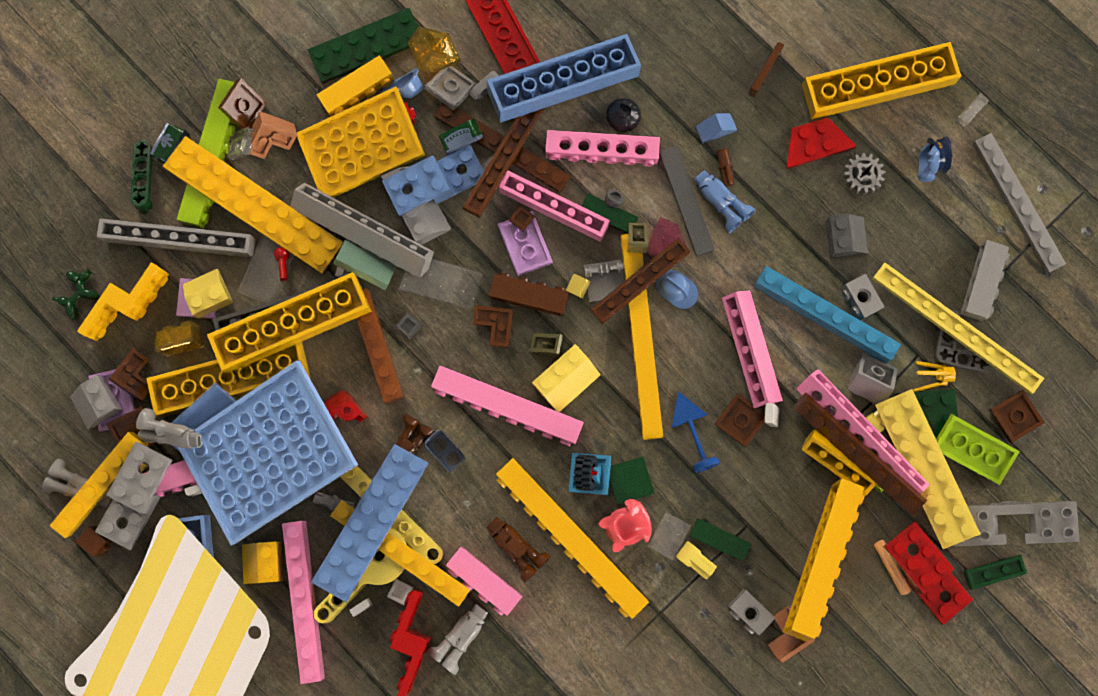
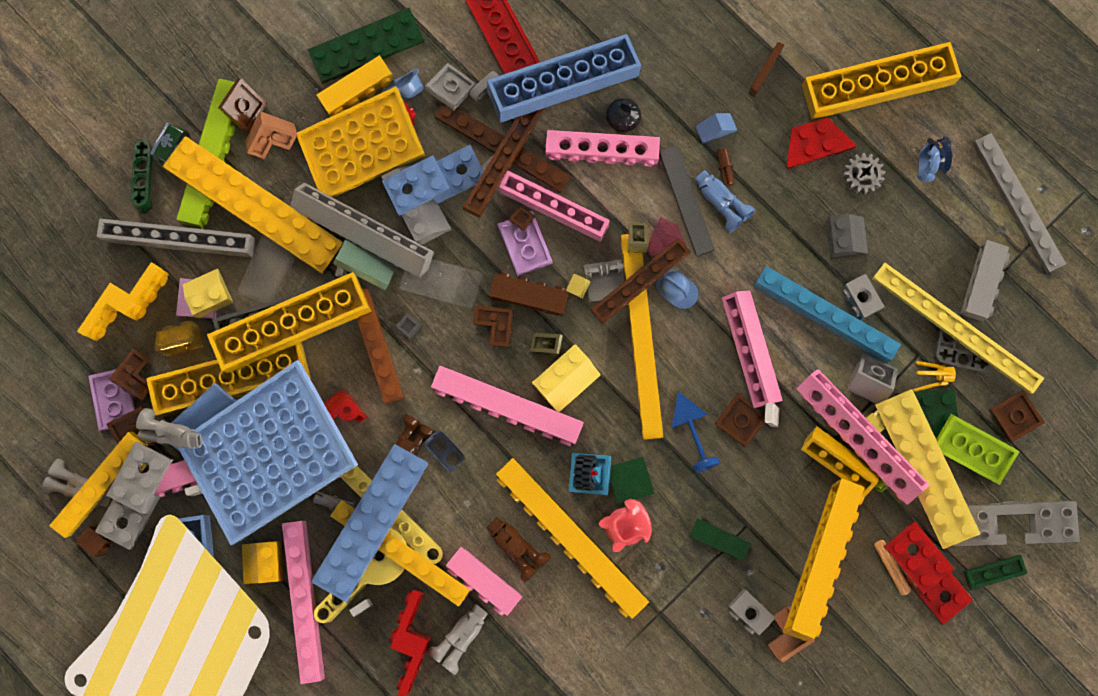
(69, 303): dark green piece -> none
(95, 401): light grey slope -> none
(241, 145): clear plate -> none
(281, 256): red bar -> none
(399, 591): white tile -> none
(433, 50): clear yellow slope -> none
(460, 136): piece -> none
(614, 198): dark grey tile -> none
(618, 217): dark green tile -> none
(669, 536): clear plate -> none
(693, 558): light yellow piece -> none
(860, 454): reddish brown plate -> none
(972, 110): clear piece -> none

